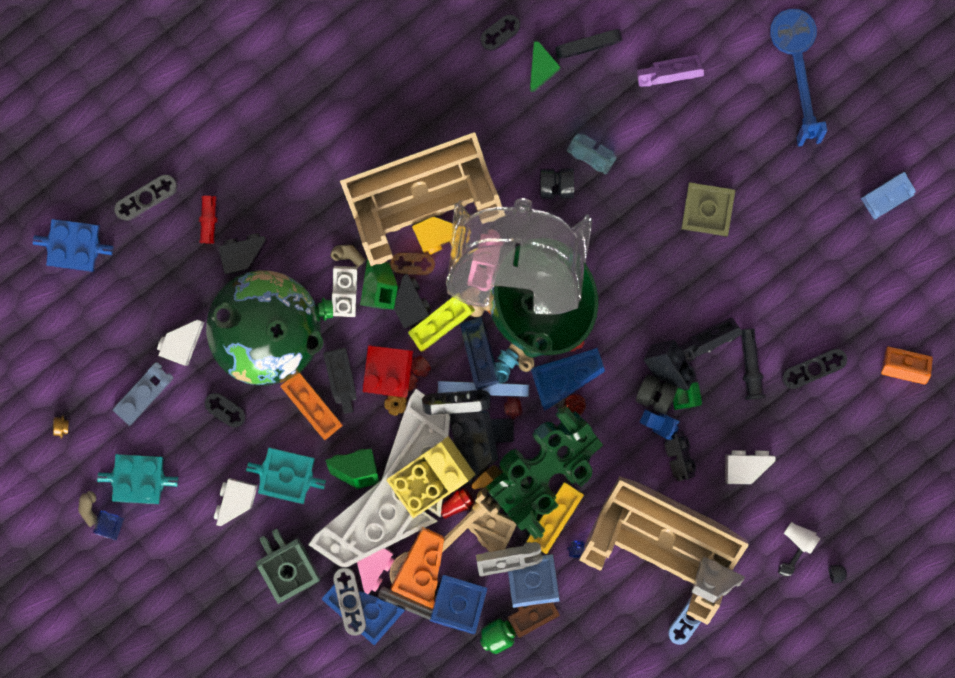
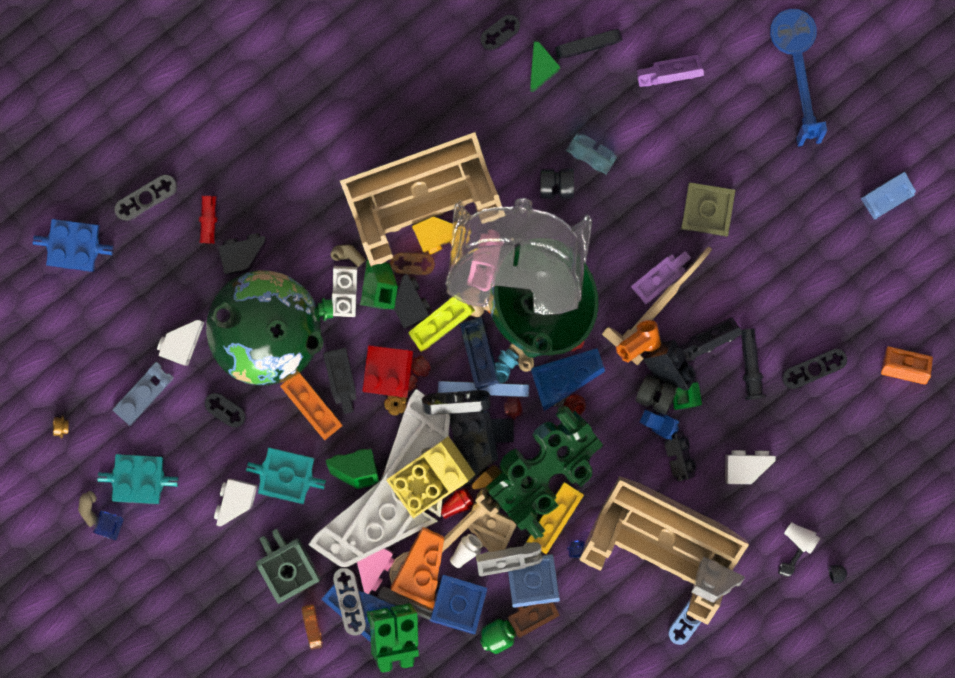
(312, 627): none -> clear orange beam
(394, 636): none -> green hips
(466, 550): none -> white cone
(616, 338): none -> tan piece
(645, 339): none -> orange piece
(660, 277): none -> medium lavender hinge

